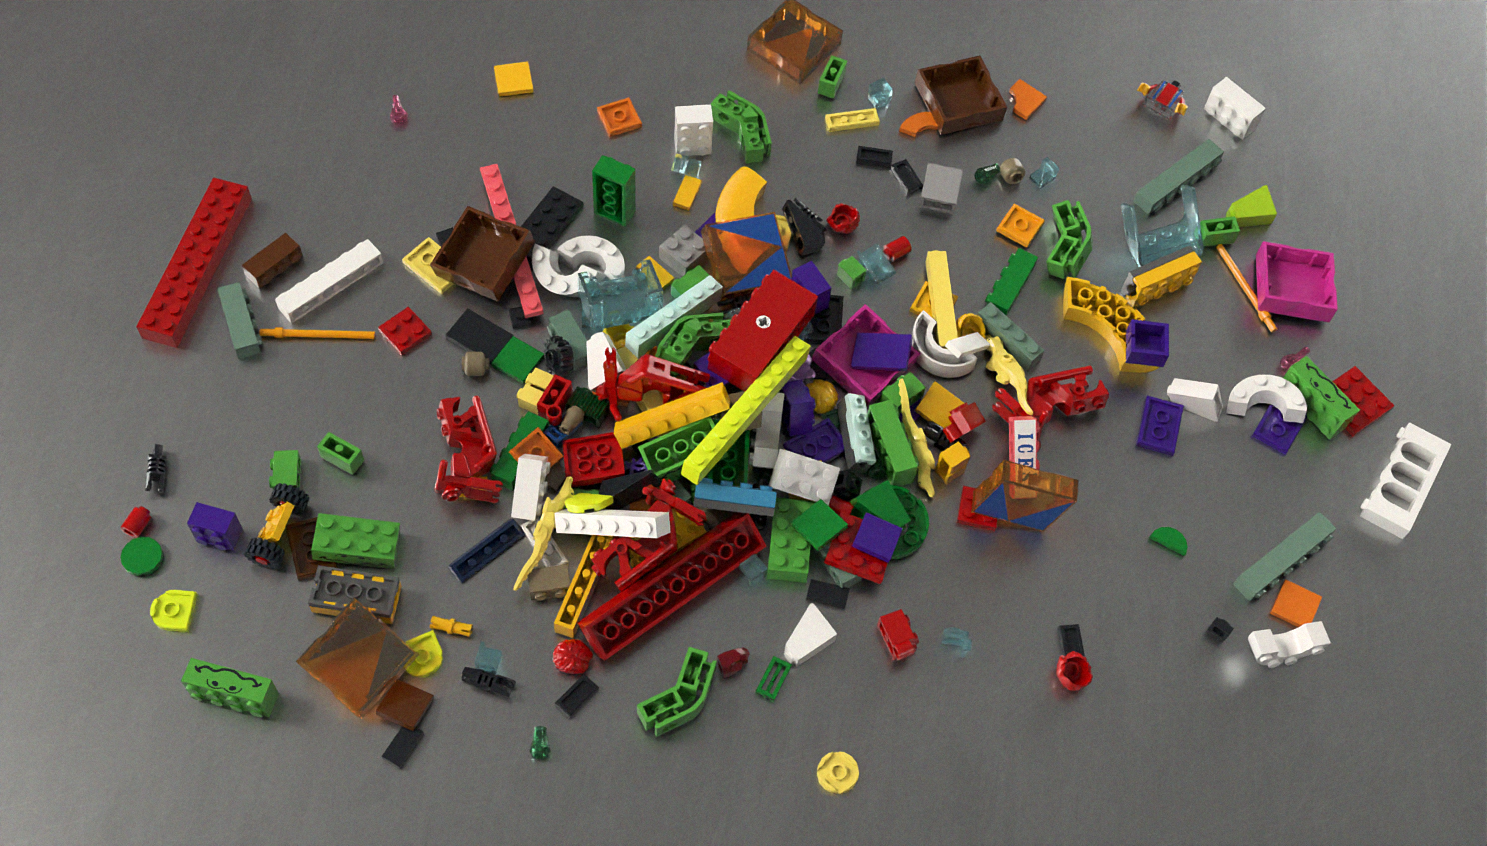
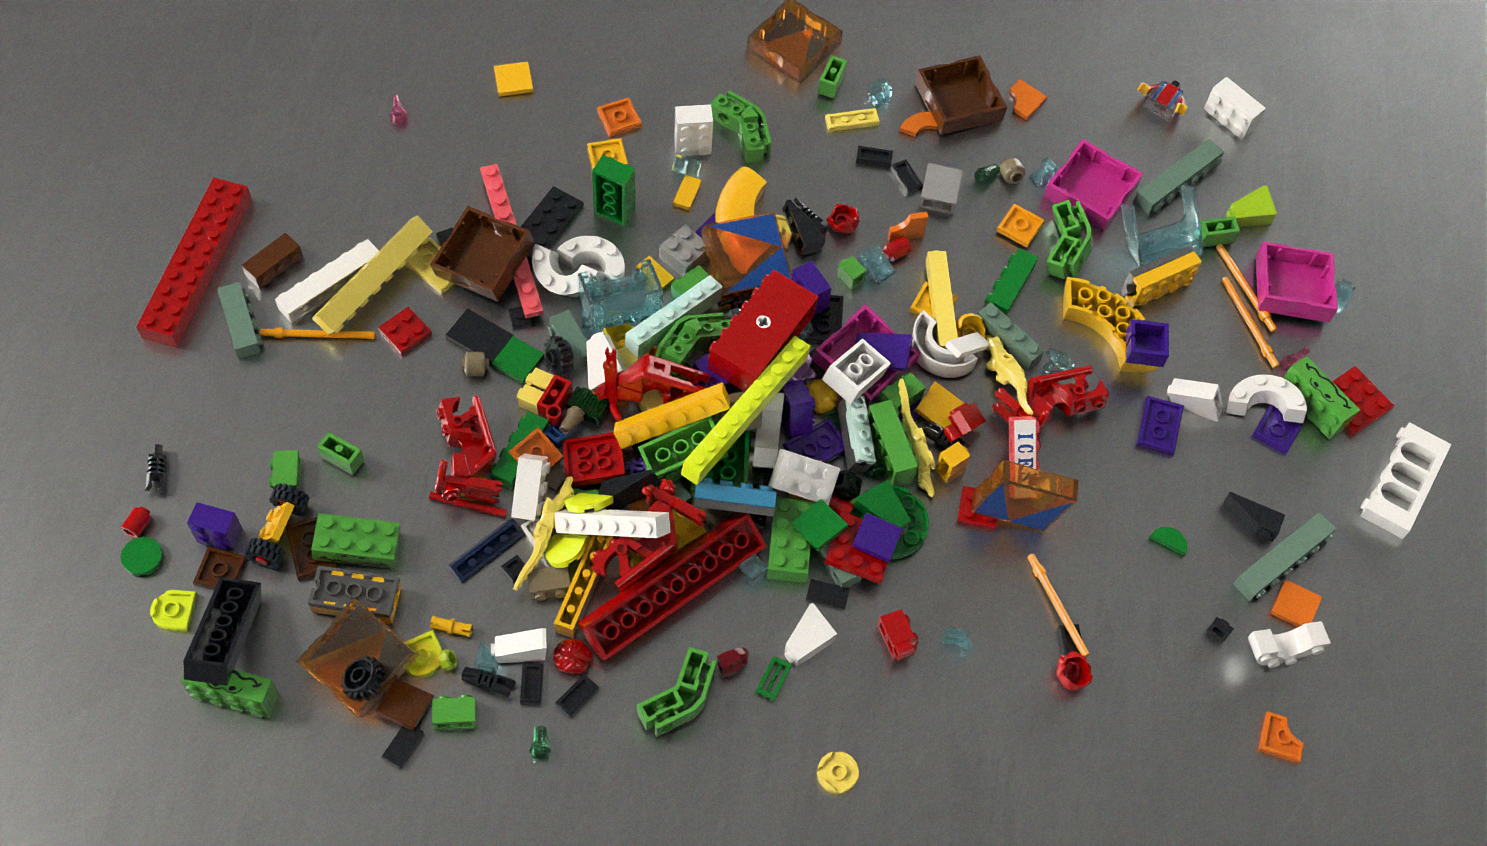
(219, 564): none -> reddish brown tile
(222, 631): none -> black brick
(363, 678): none -> black gear
(372, 275): none -> light yellow brick
(447, 659): none -> lime tile
(454, 712): none -> bright green brick
(470, 505): none -> red piece
(513, 568): none -> black tile
(520, 647): none -> white slope
(531, 684): none -> black tile
(566, 548): none -> neon yellow tile
(610, 148): none -> yellow tile
(856, 371): none -> white brick
(911, 228): none -> orange tile
(1040, 573): none -> light orange bar
(1058, 360): none -> clear light blue tile
(1095, 181): none -> dark pink tile
(1257, 517): none -> black slope
(1266, 349): none -> light orange bar
(1278, 740): none -> orange tile
(1344, 292): none -> clear light blue bracket

